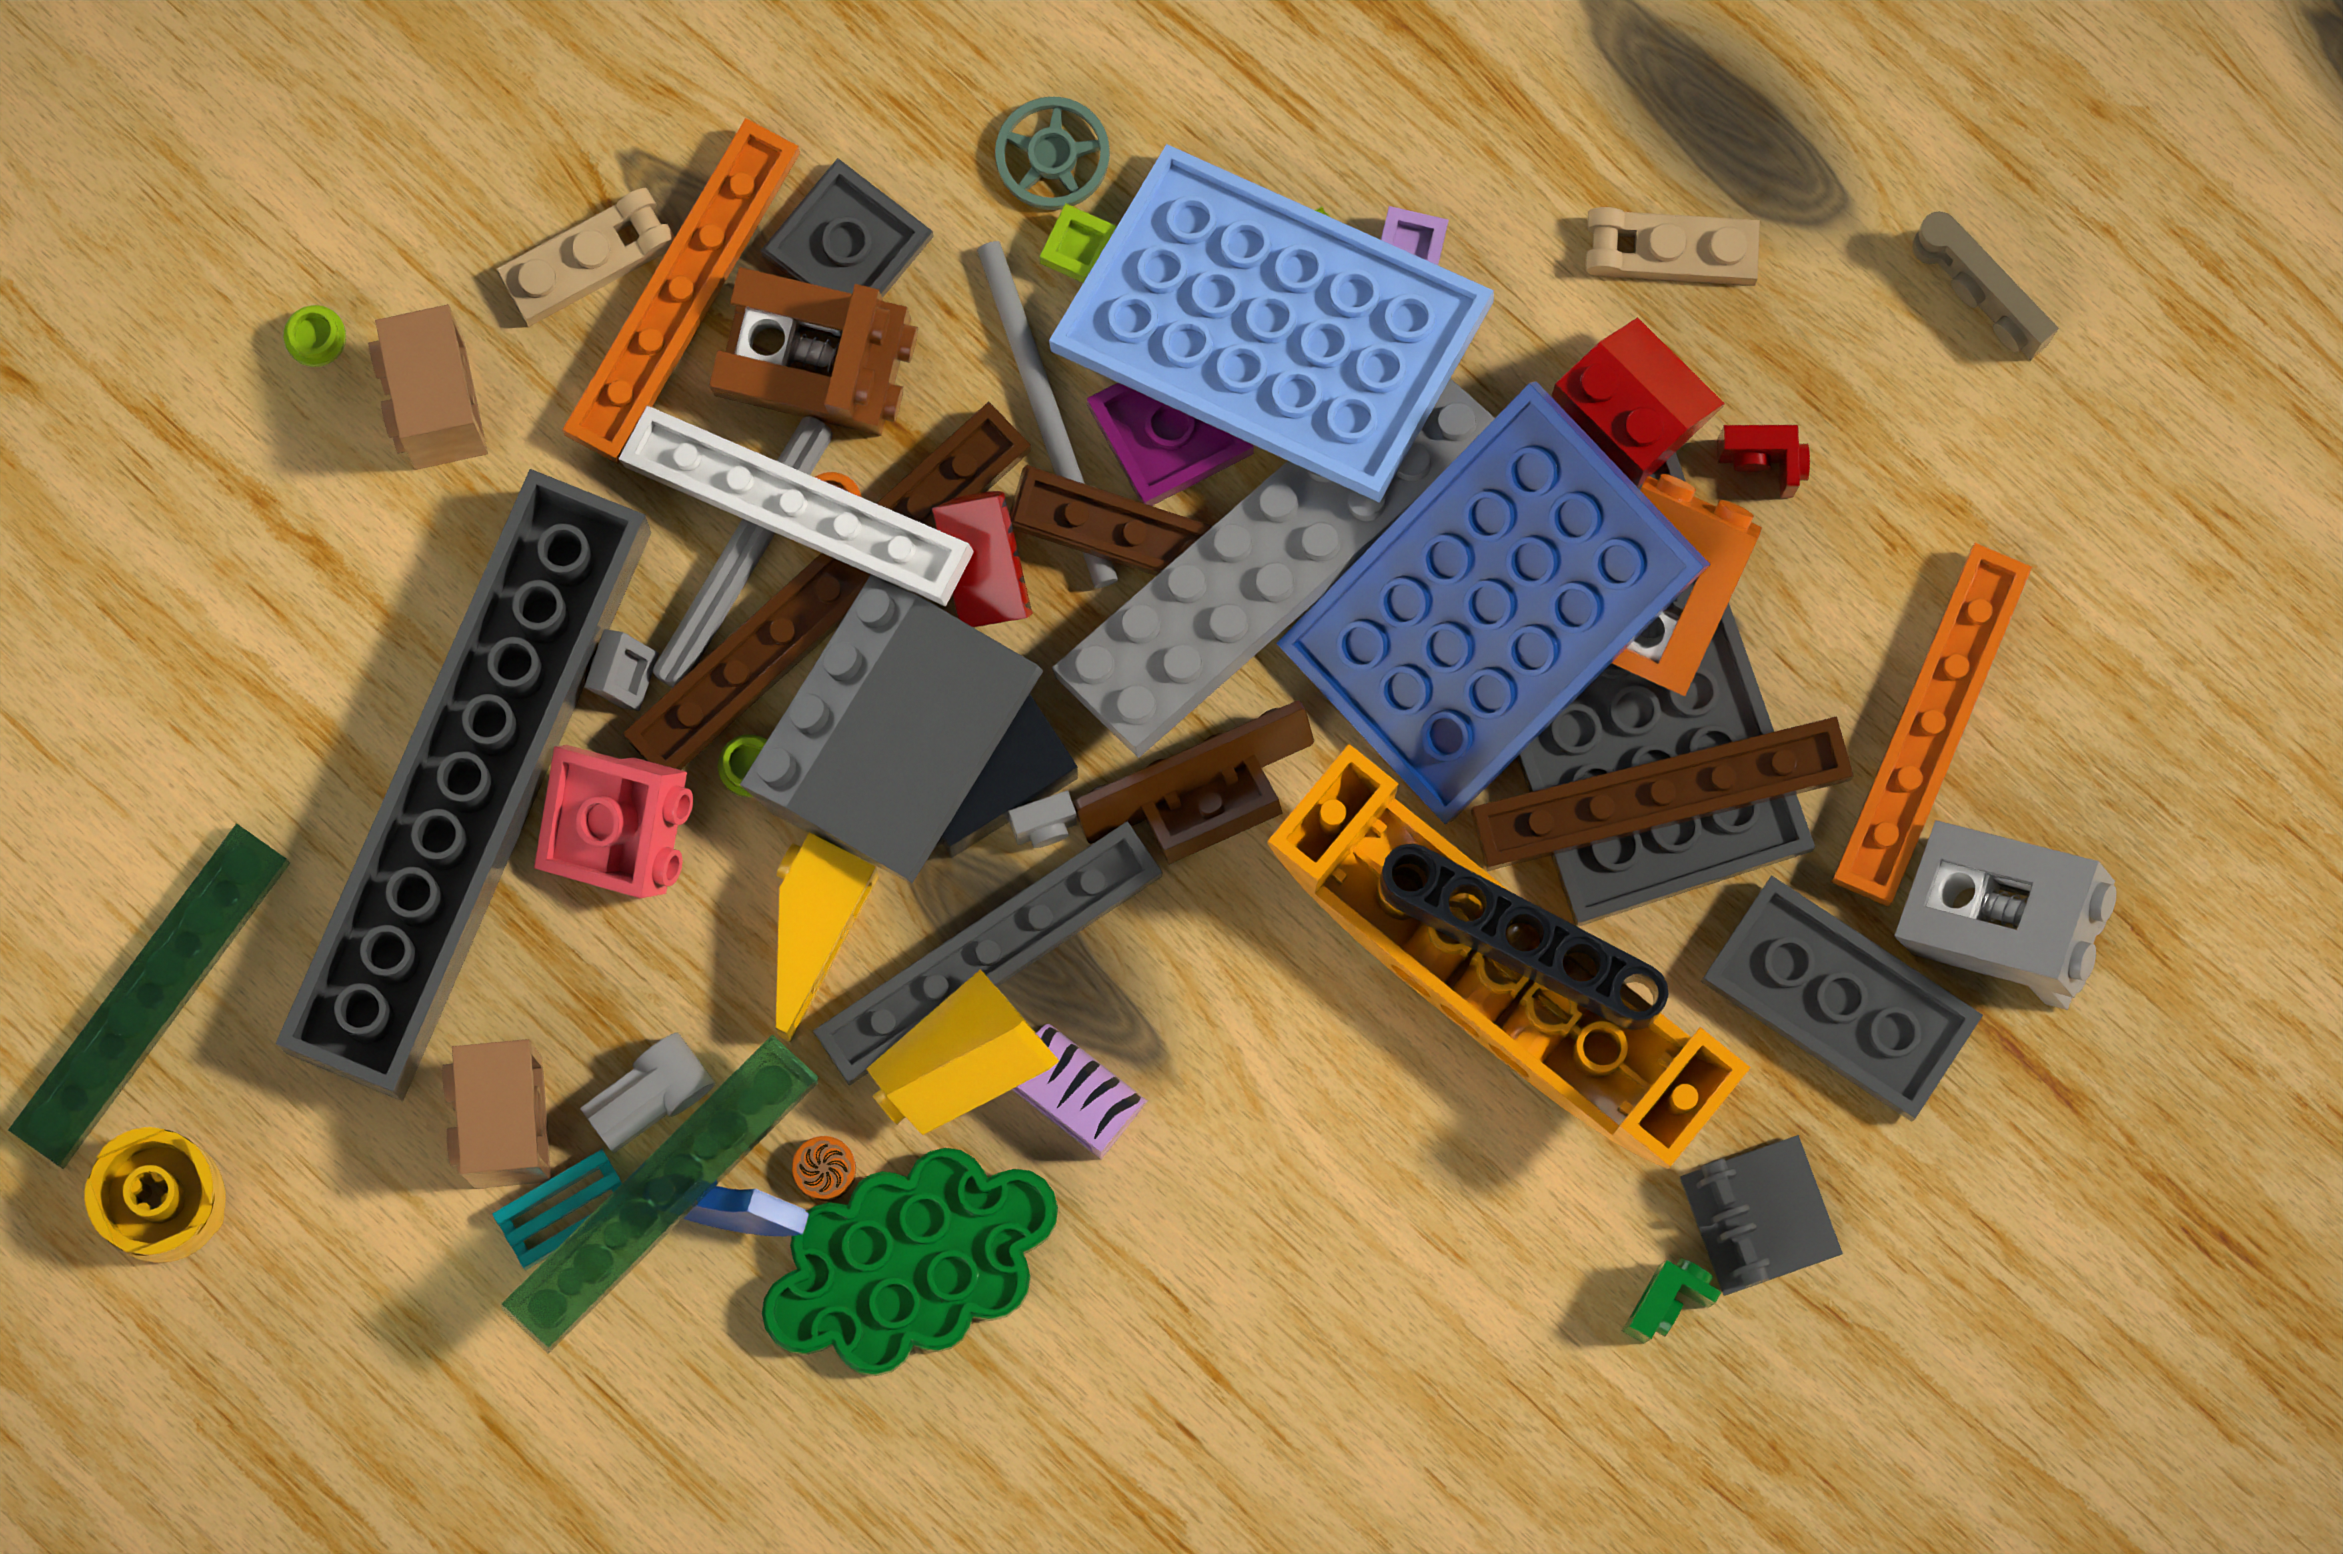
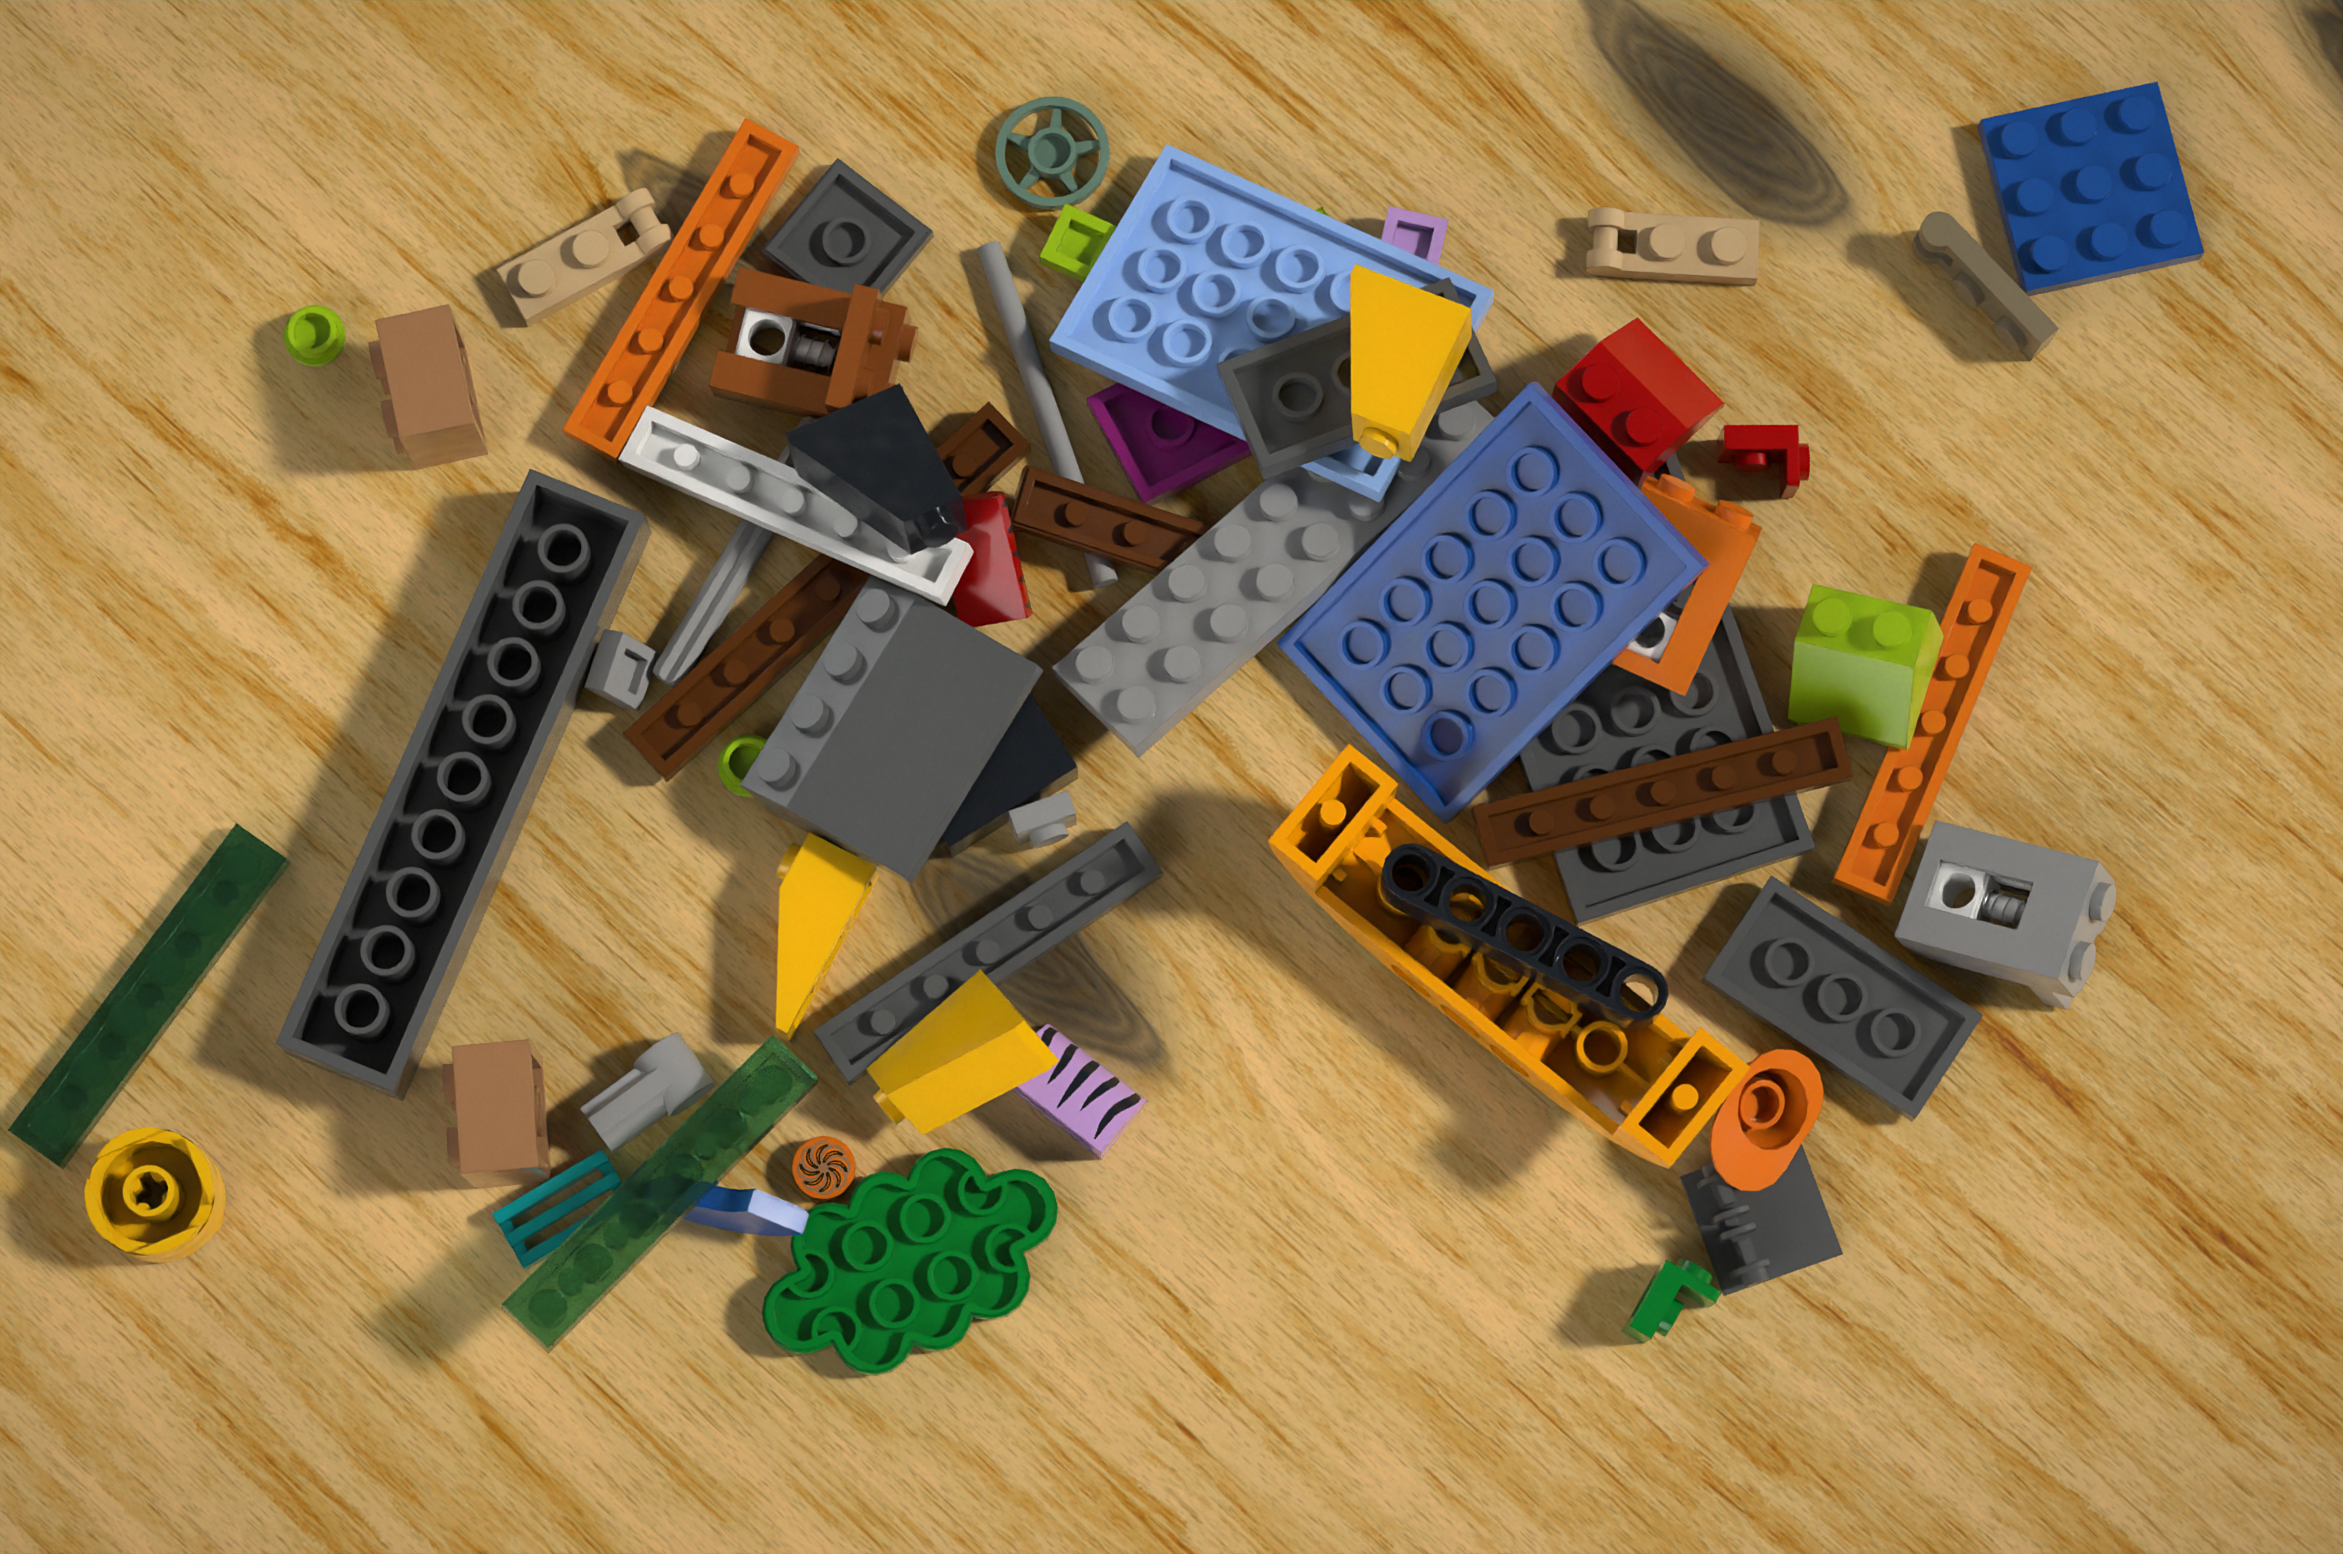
(613, 822): coral plate -> none
(882, 470): none -> black slope
(1202, 790): reddish brown bracket -> none
(1298, 391): none -> dark grey plate
(1400, 360): none -> yellow slope
(1765, 1119): none -> orange piece
(1863, 664): none -> lime slope
(2090, 189): none -> blue plate

